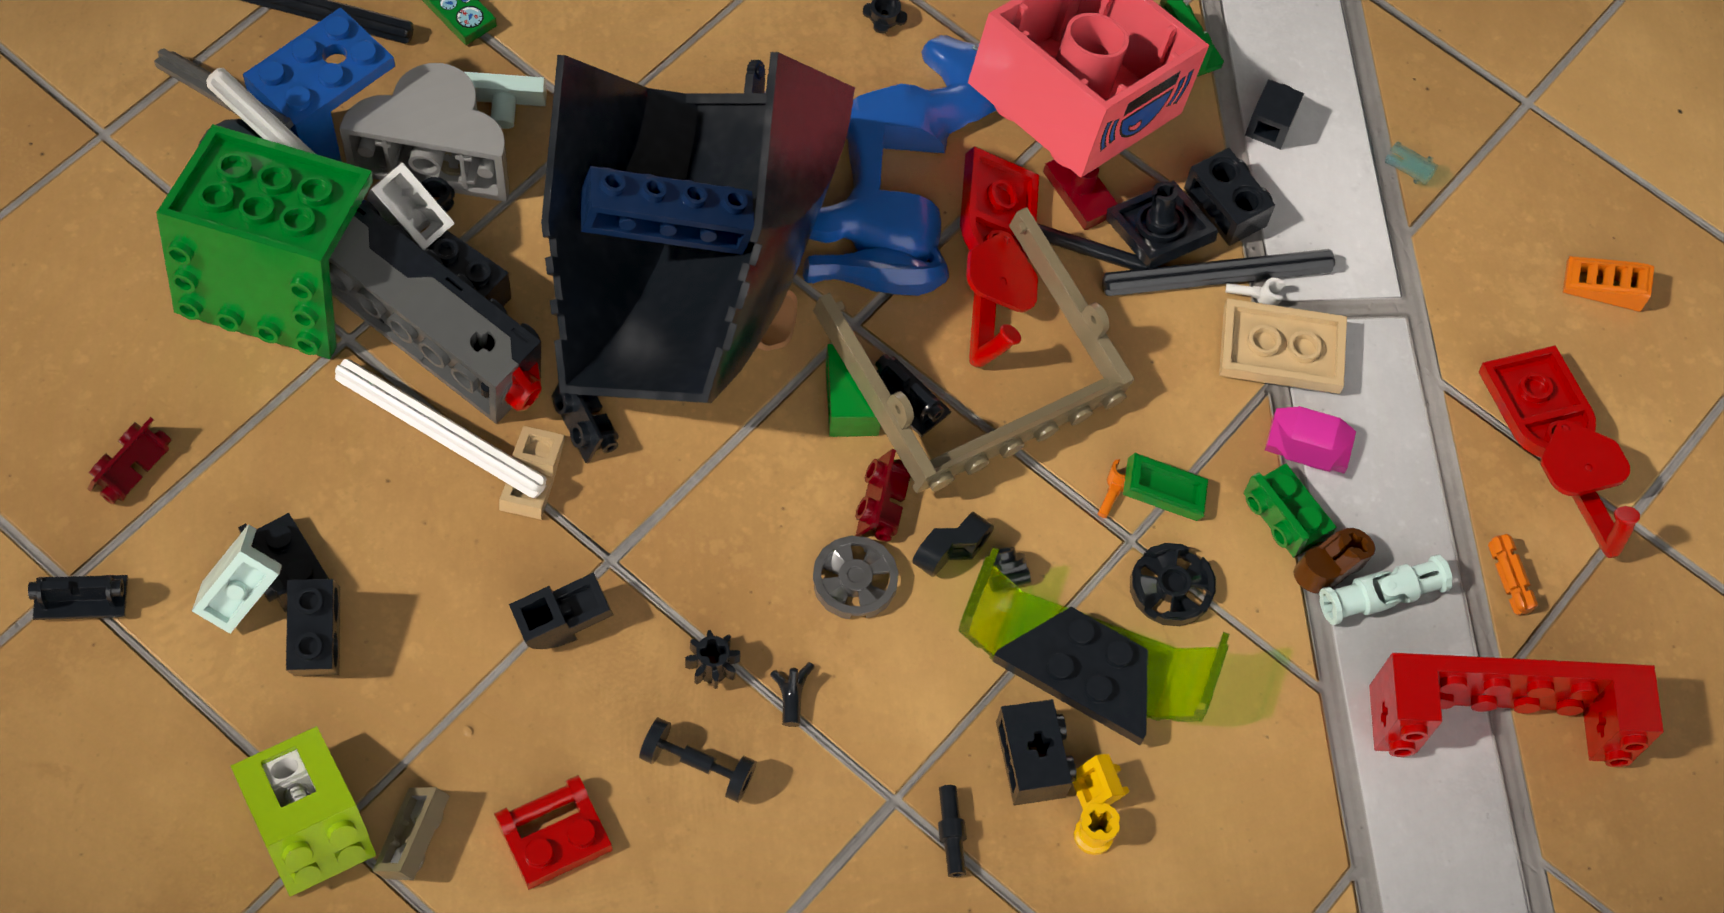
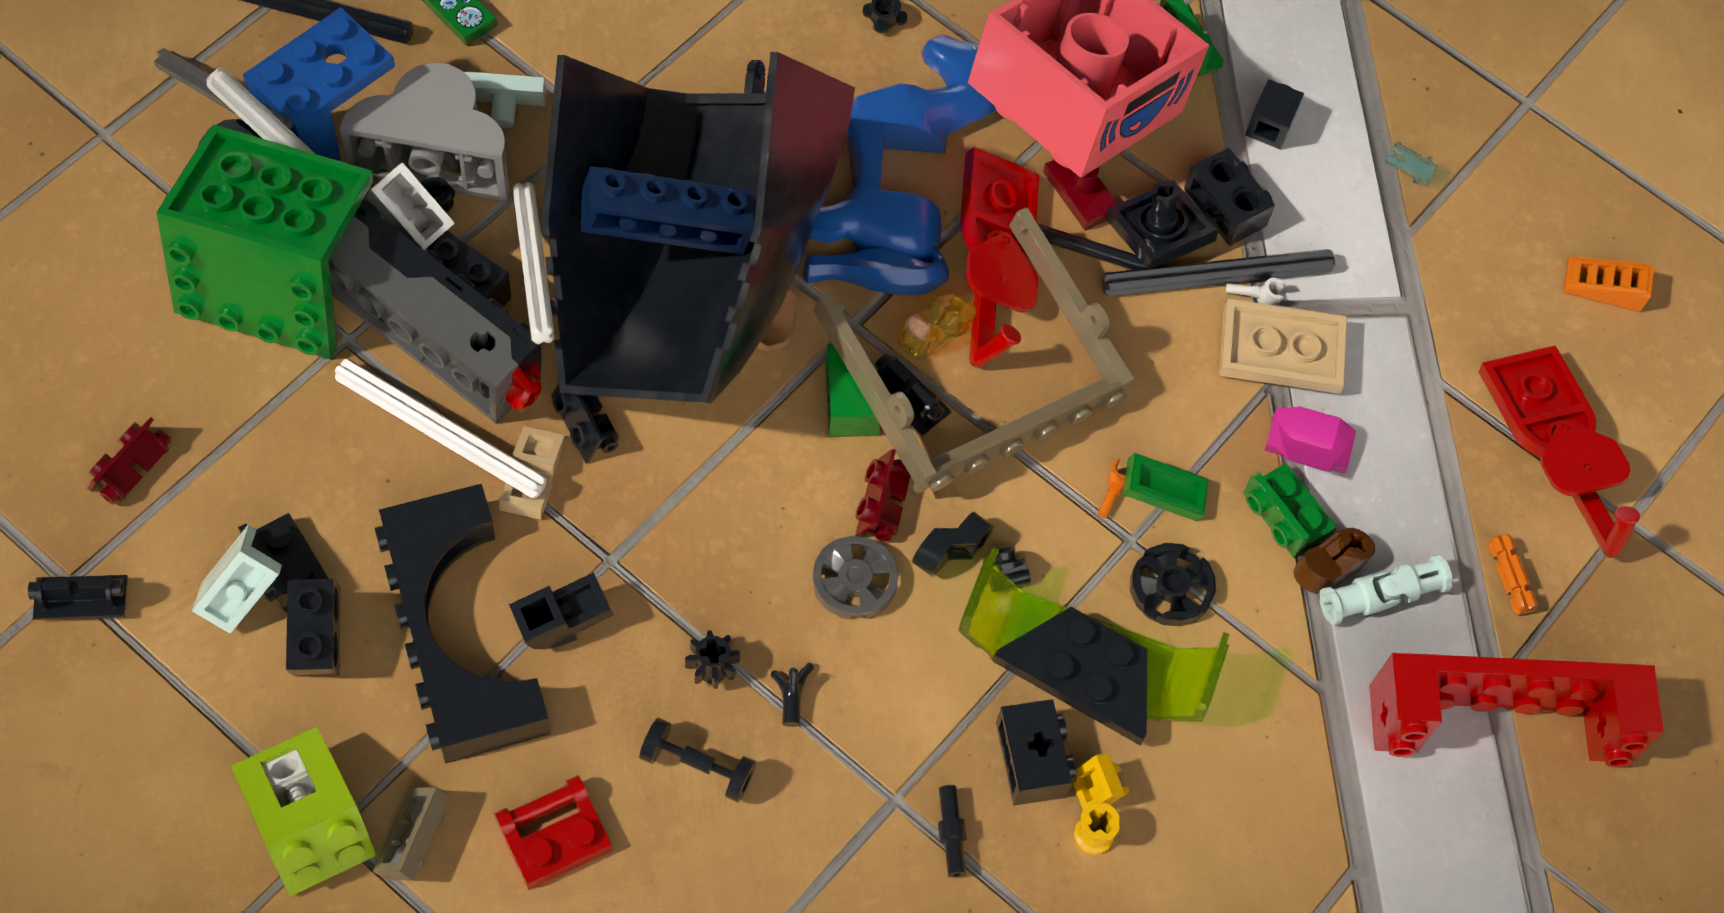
(467, 709): none -> black arch
(533, 263): none -> white axle
(936, 325): none -> clear yellow piece

